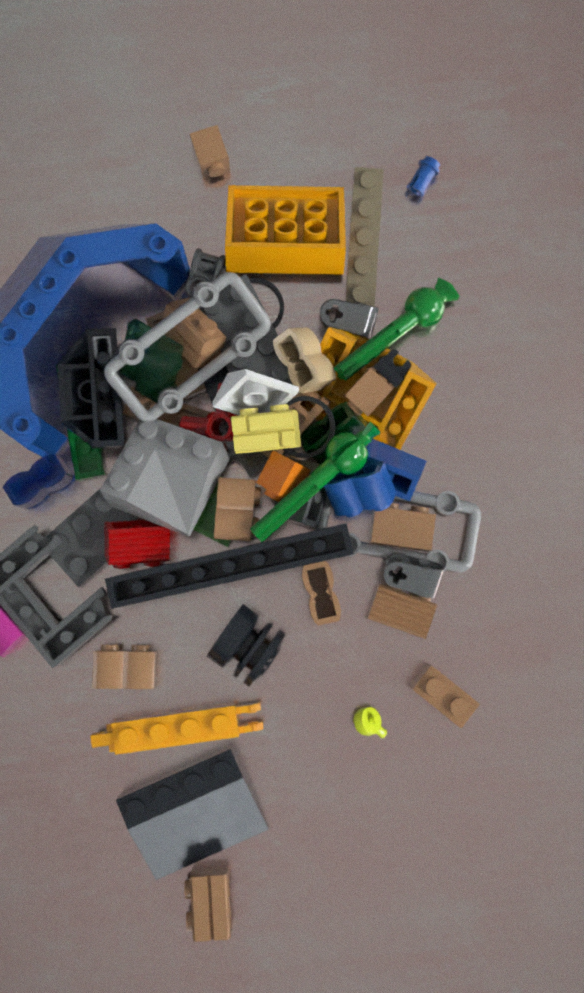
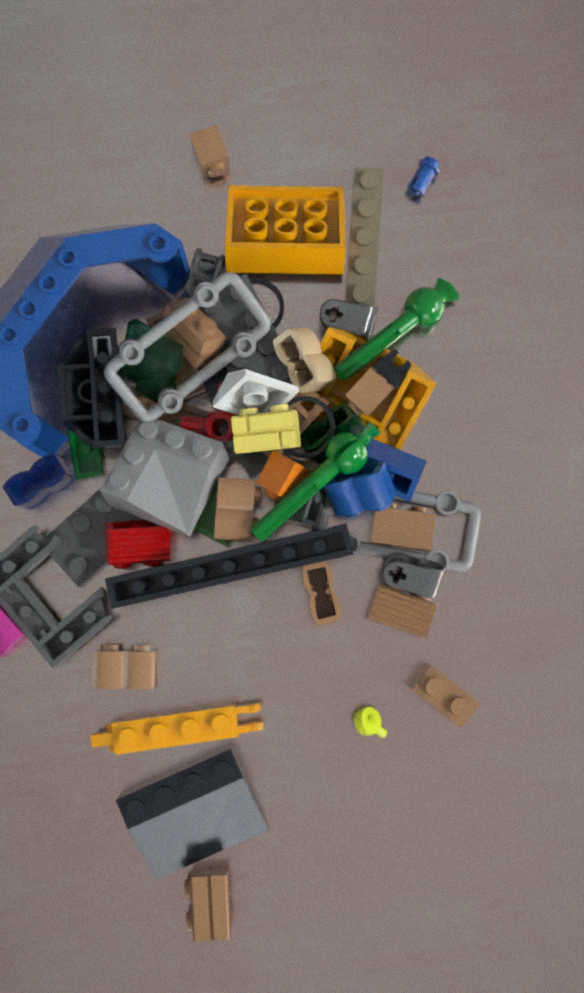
(246, 645): black wheel -> none

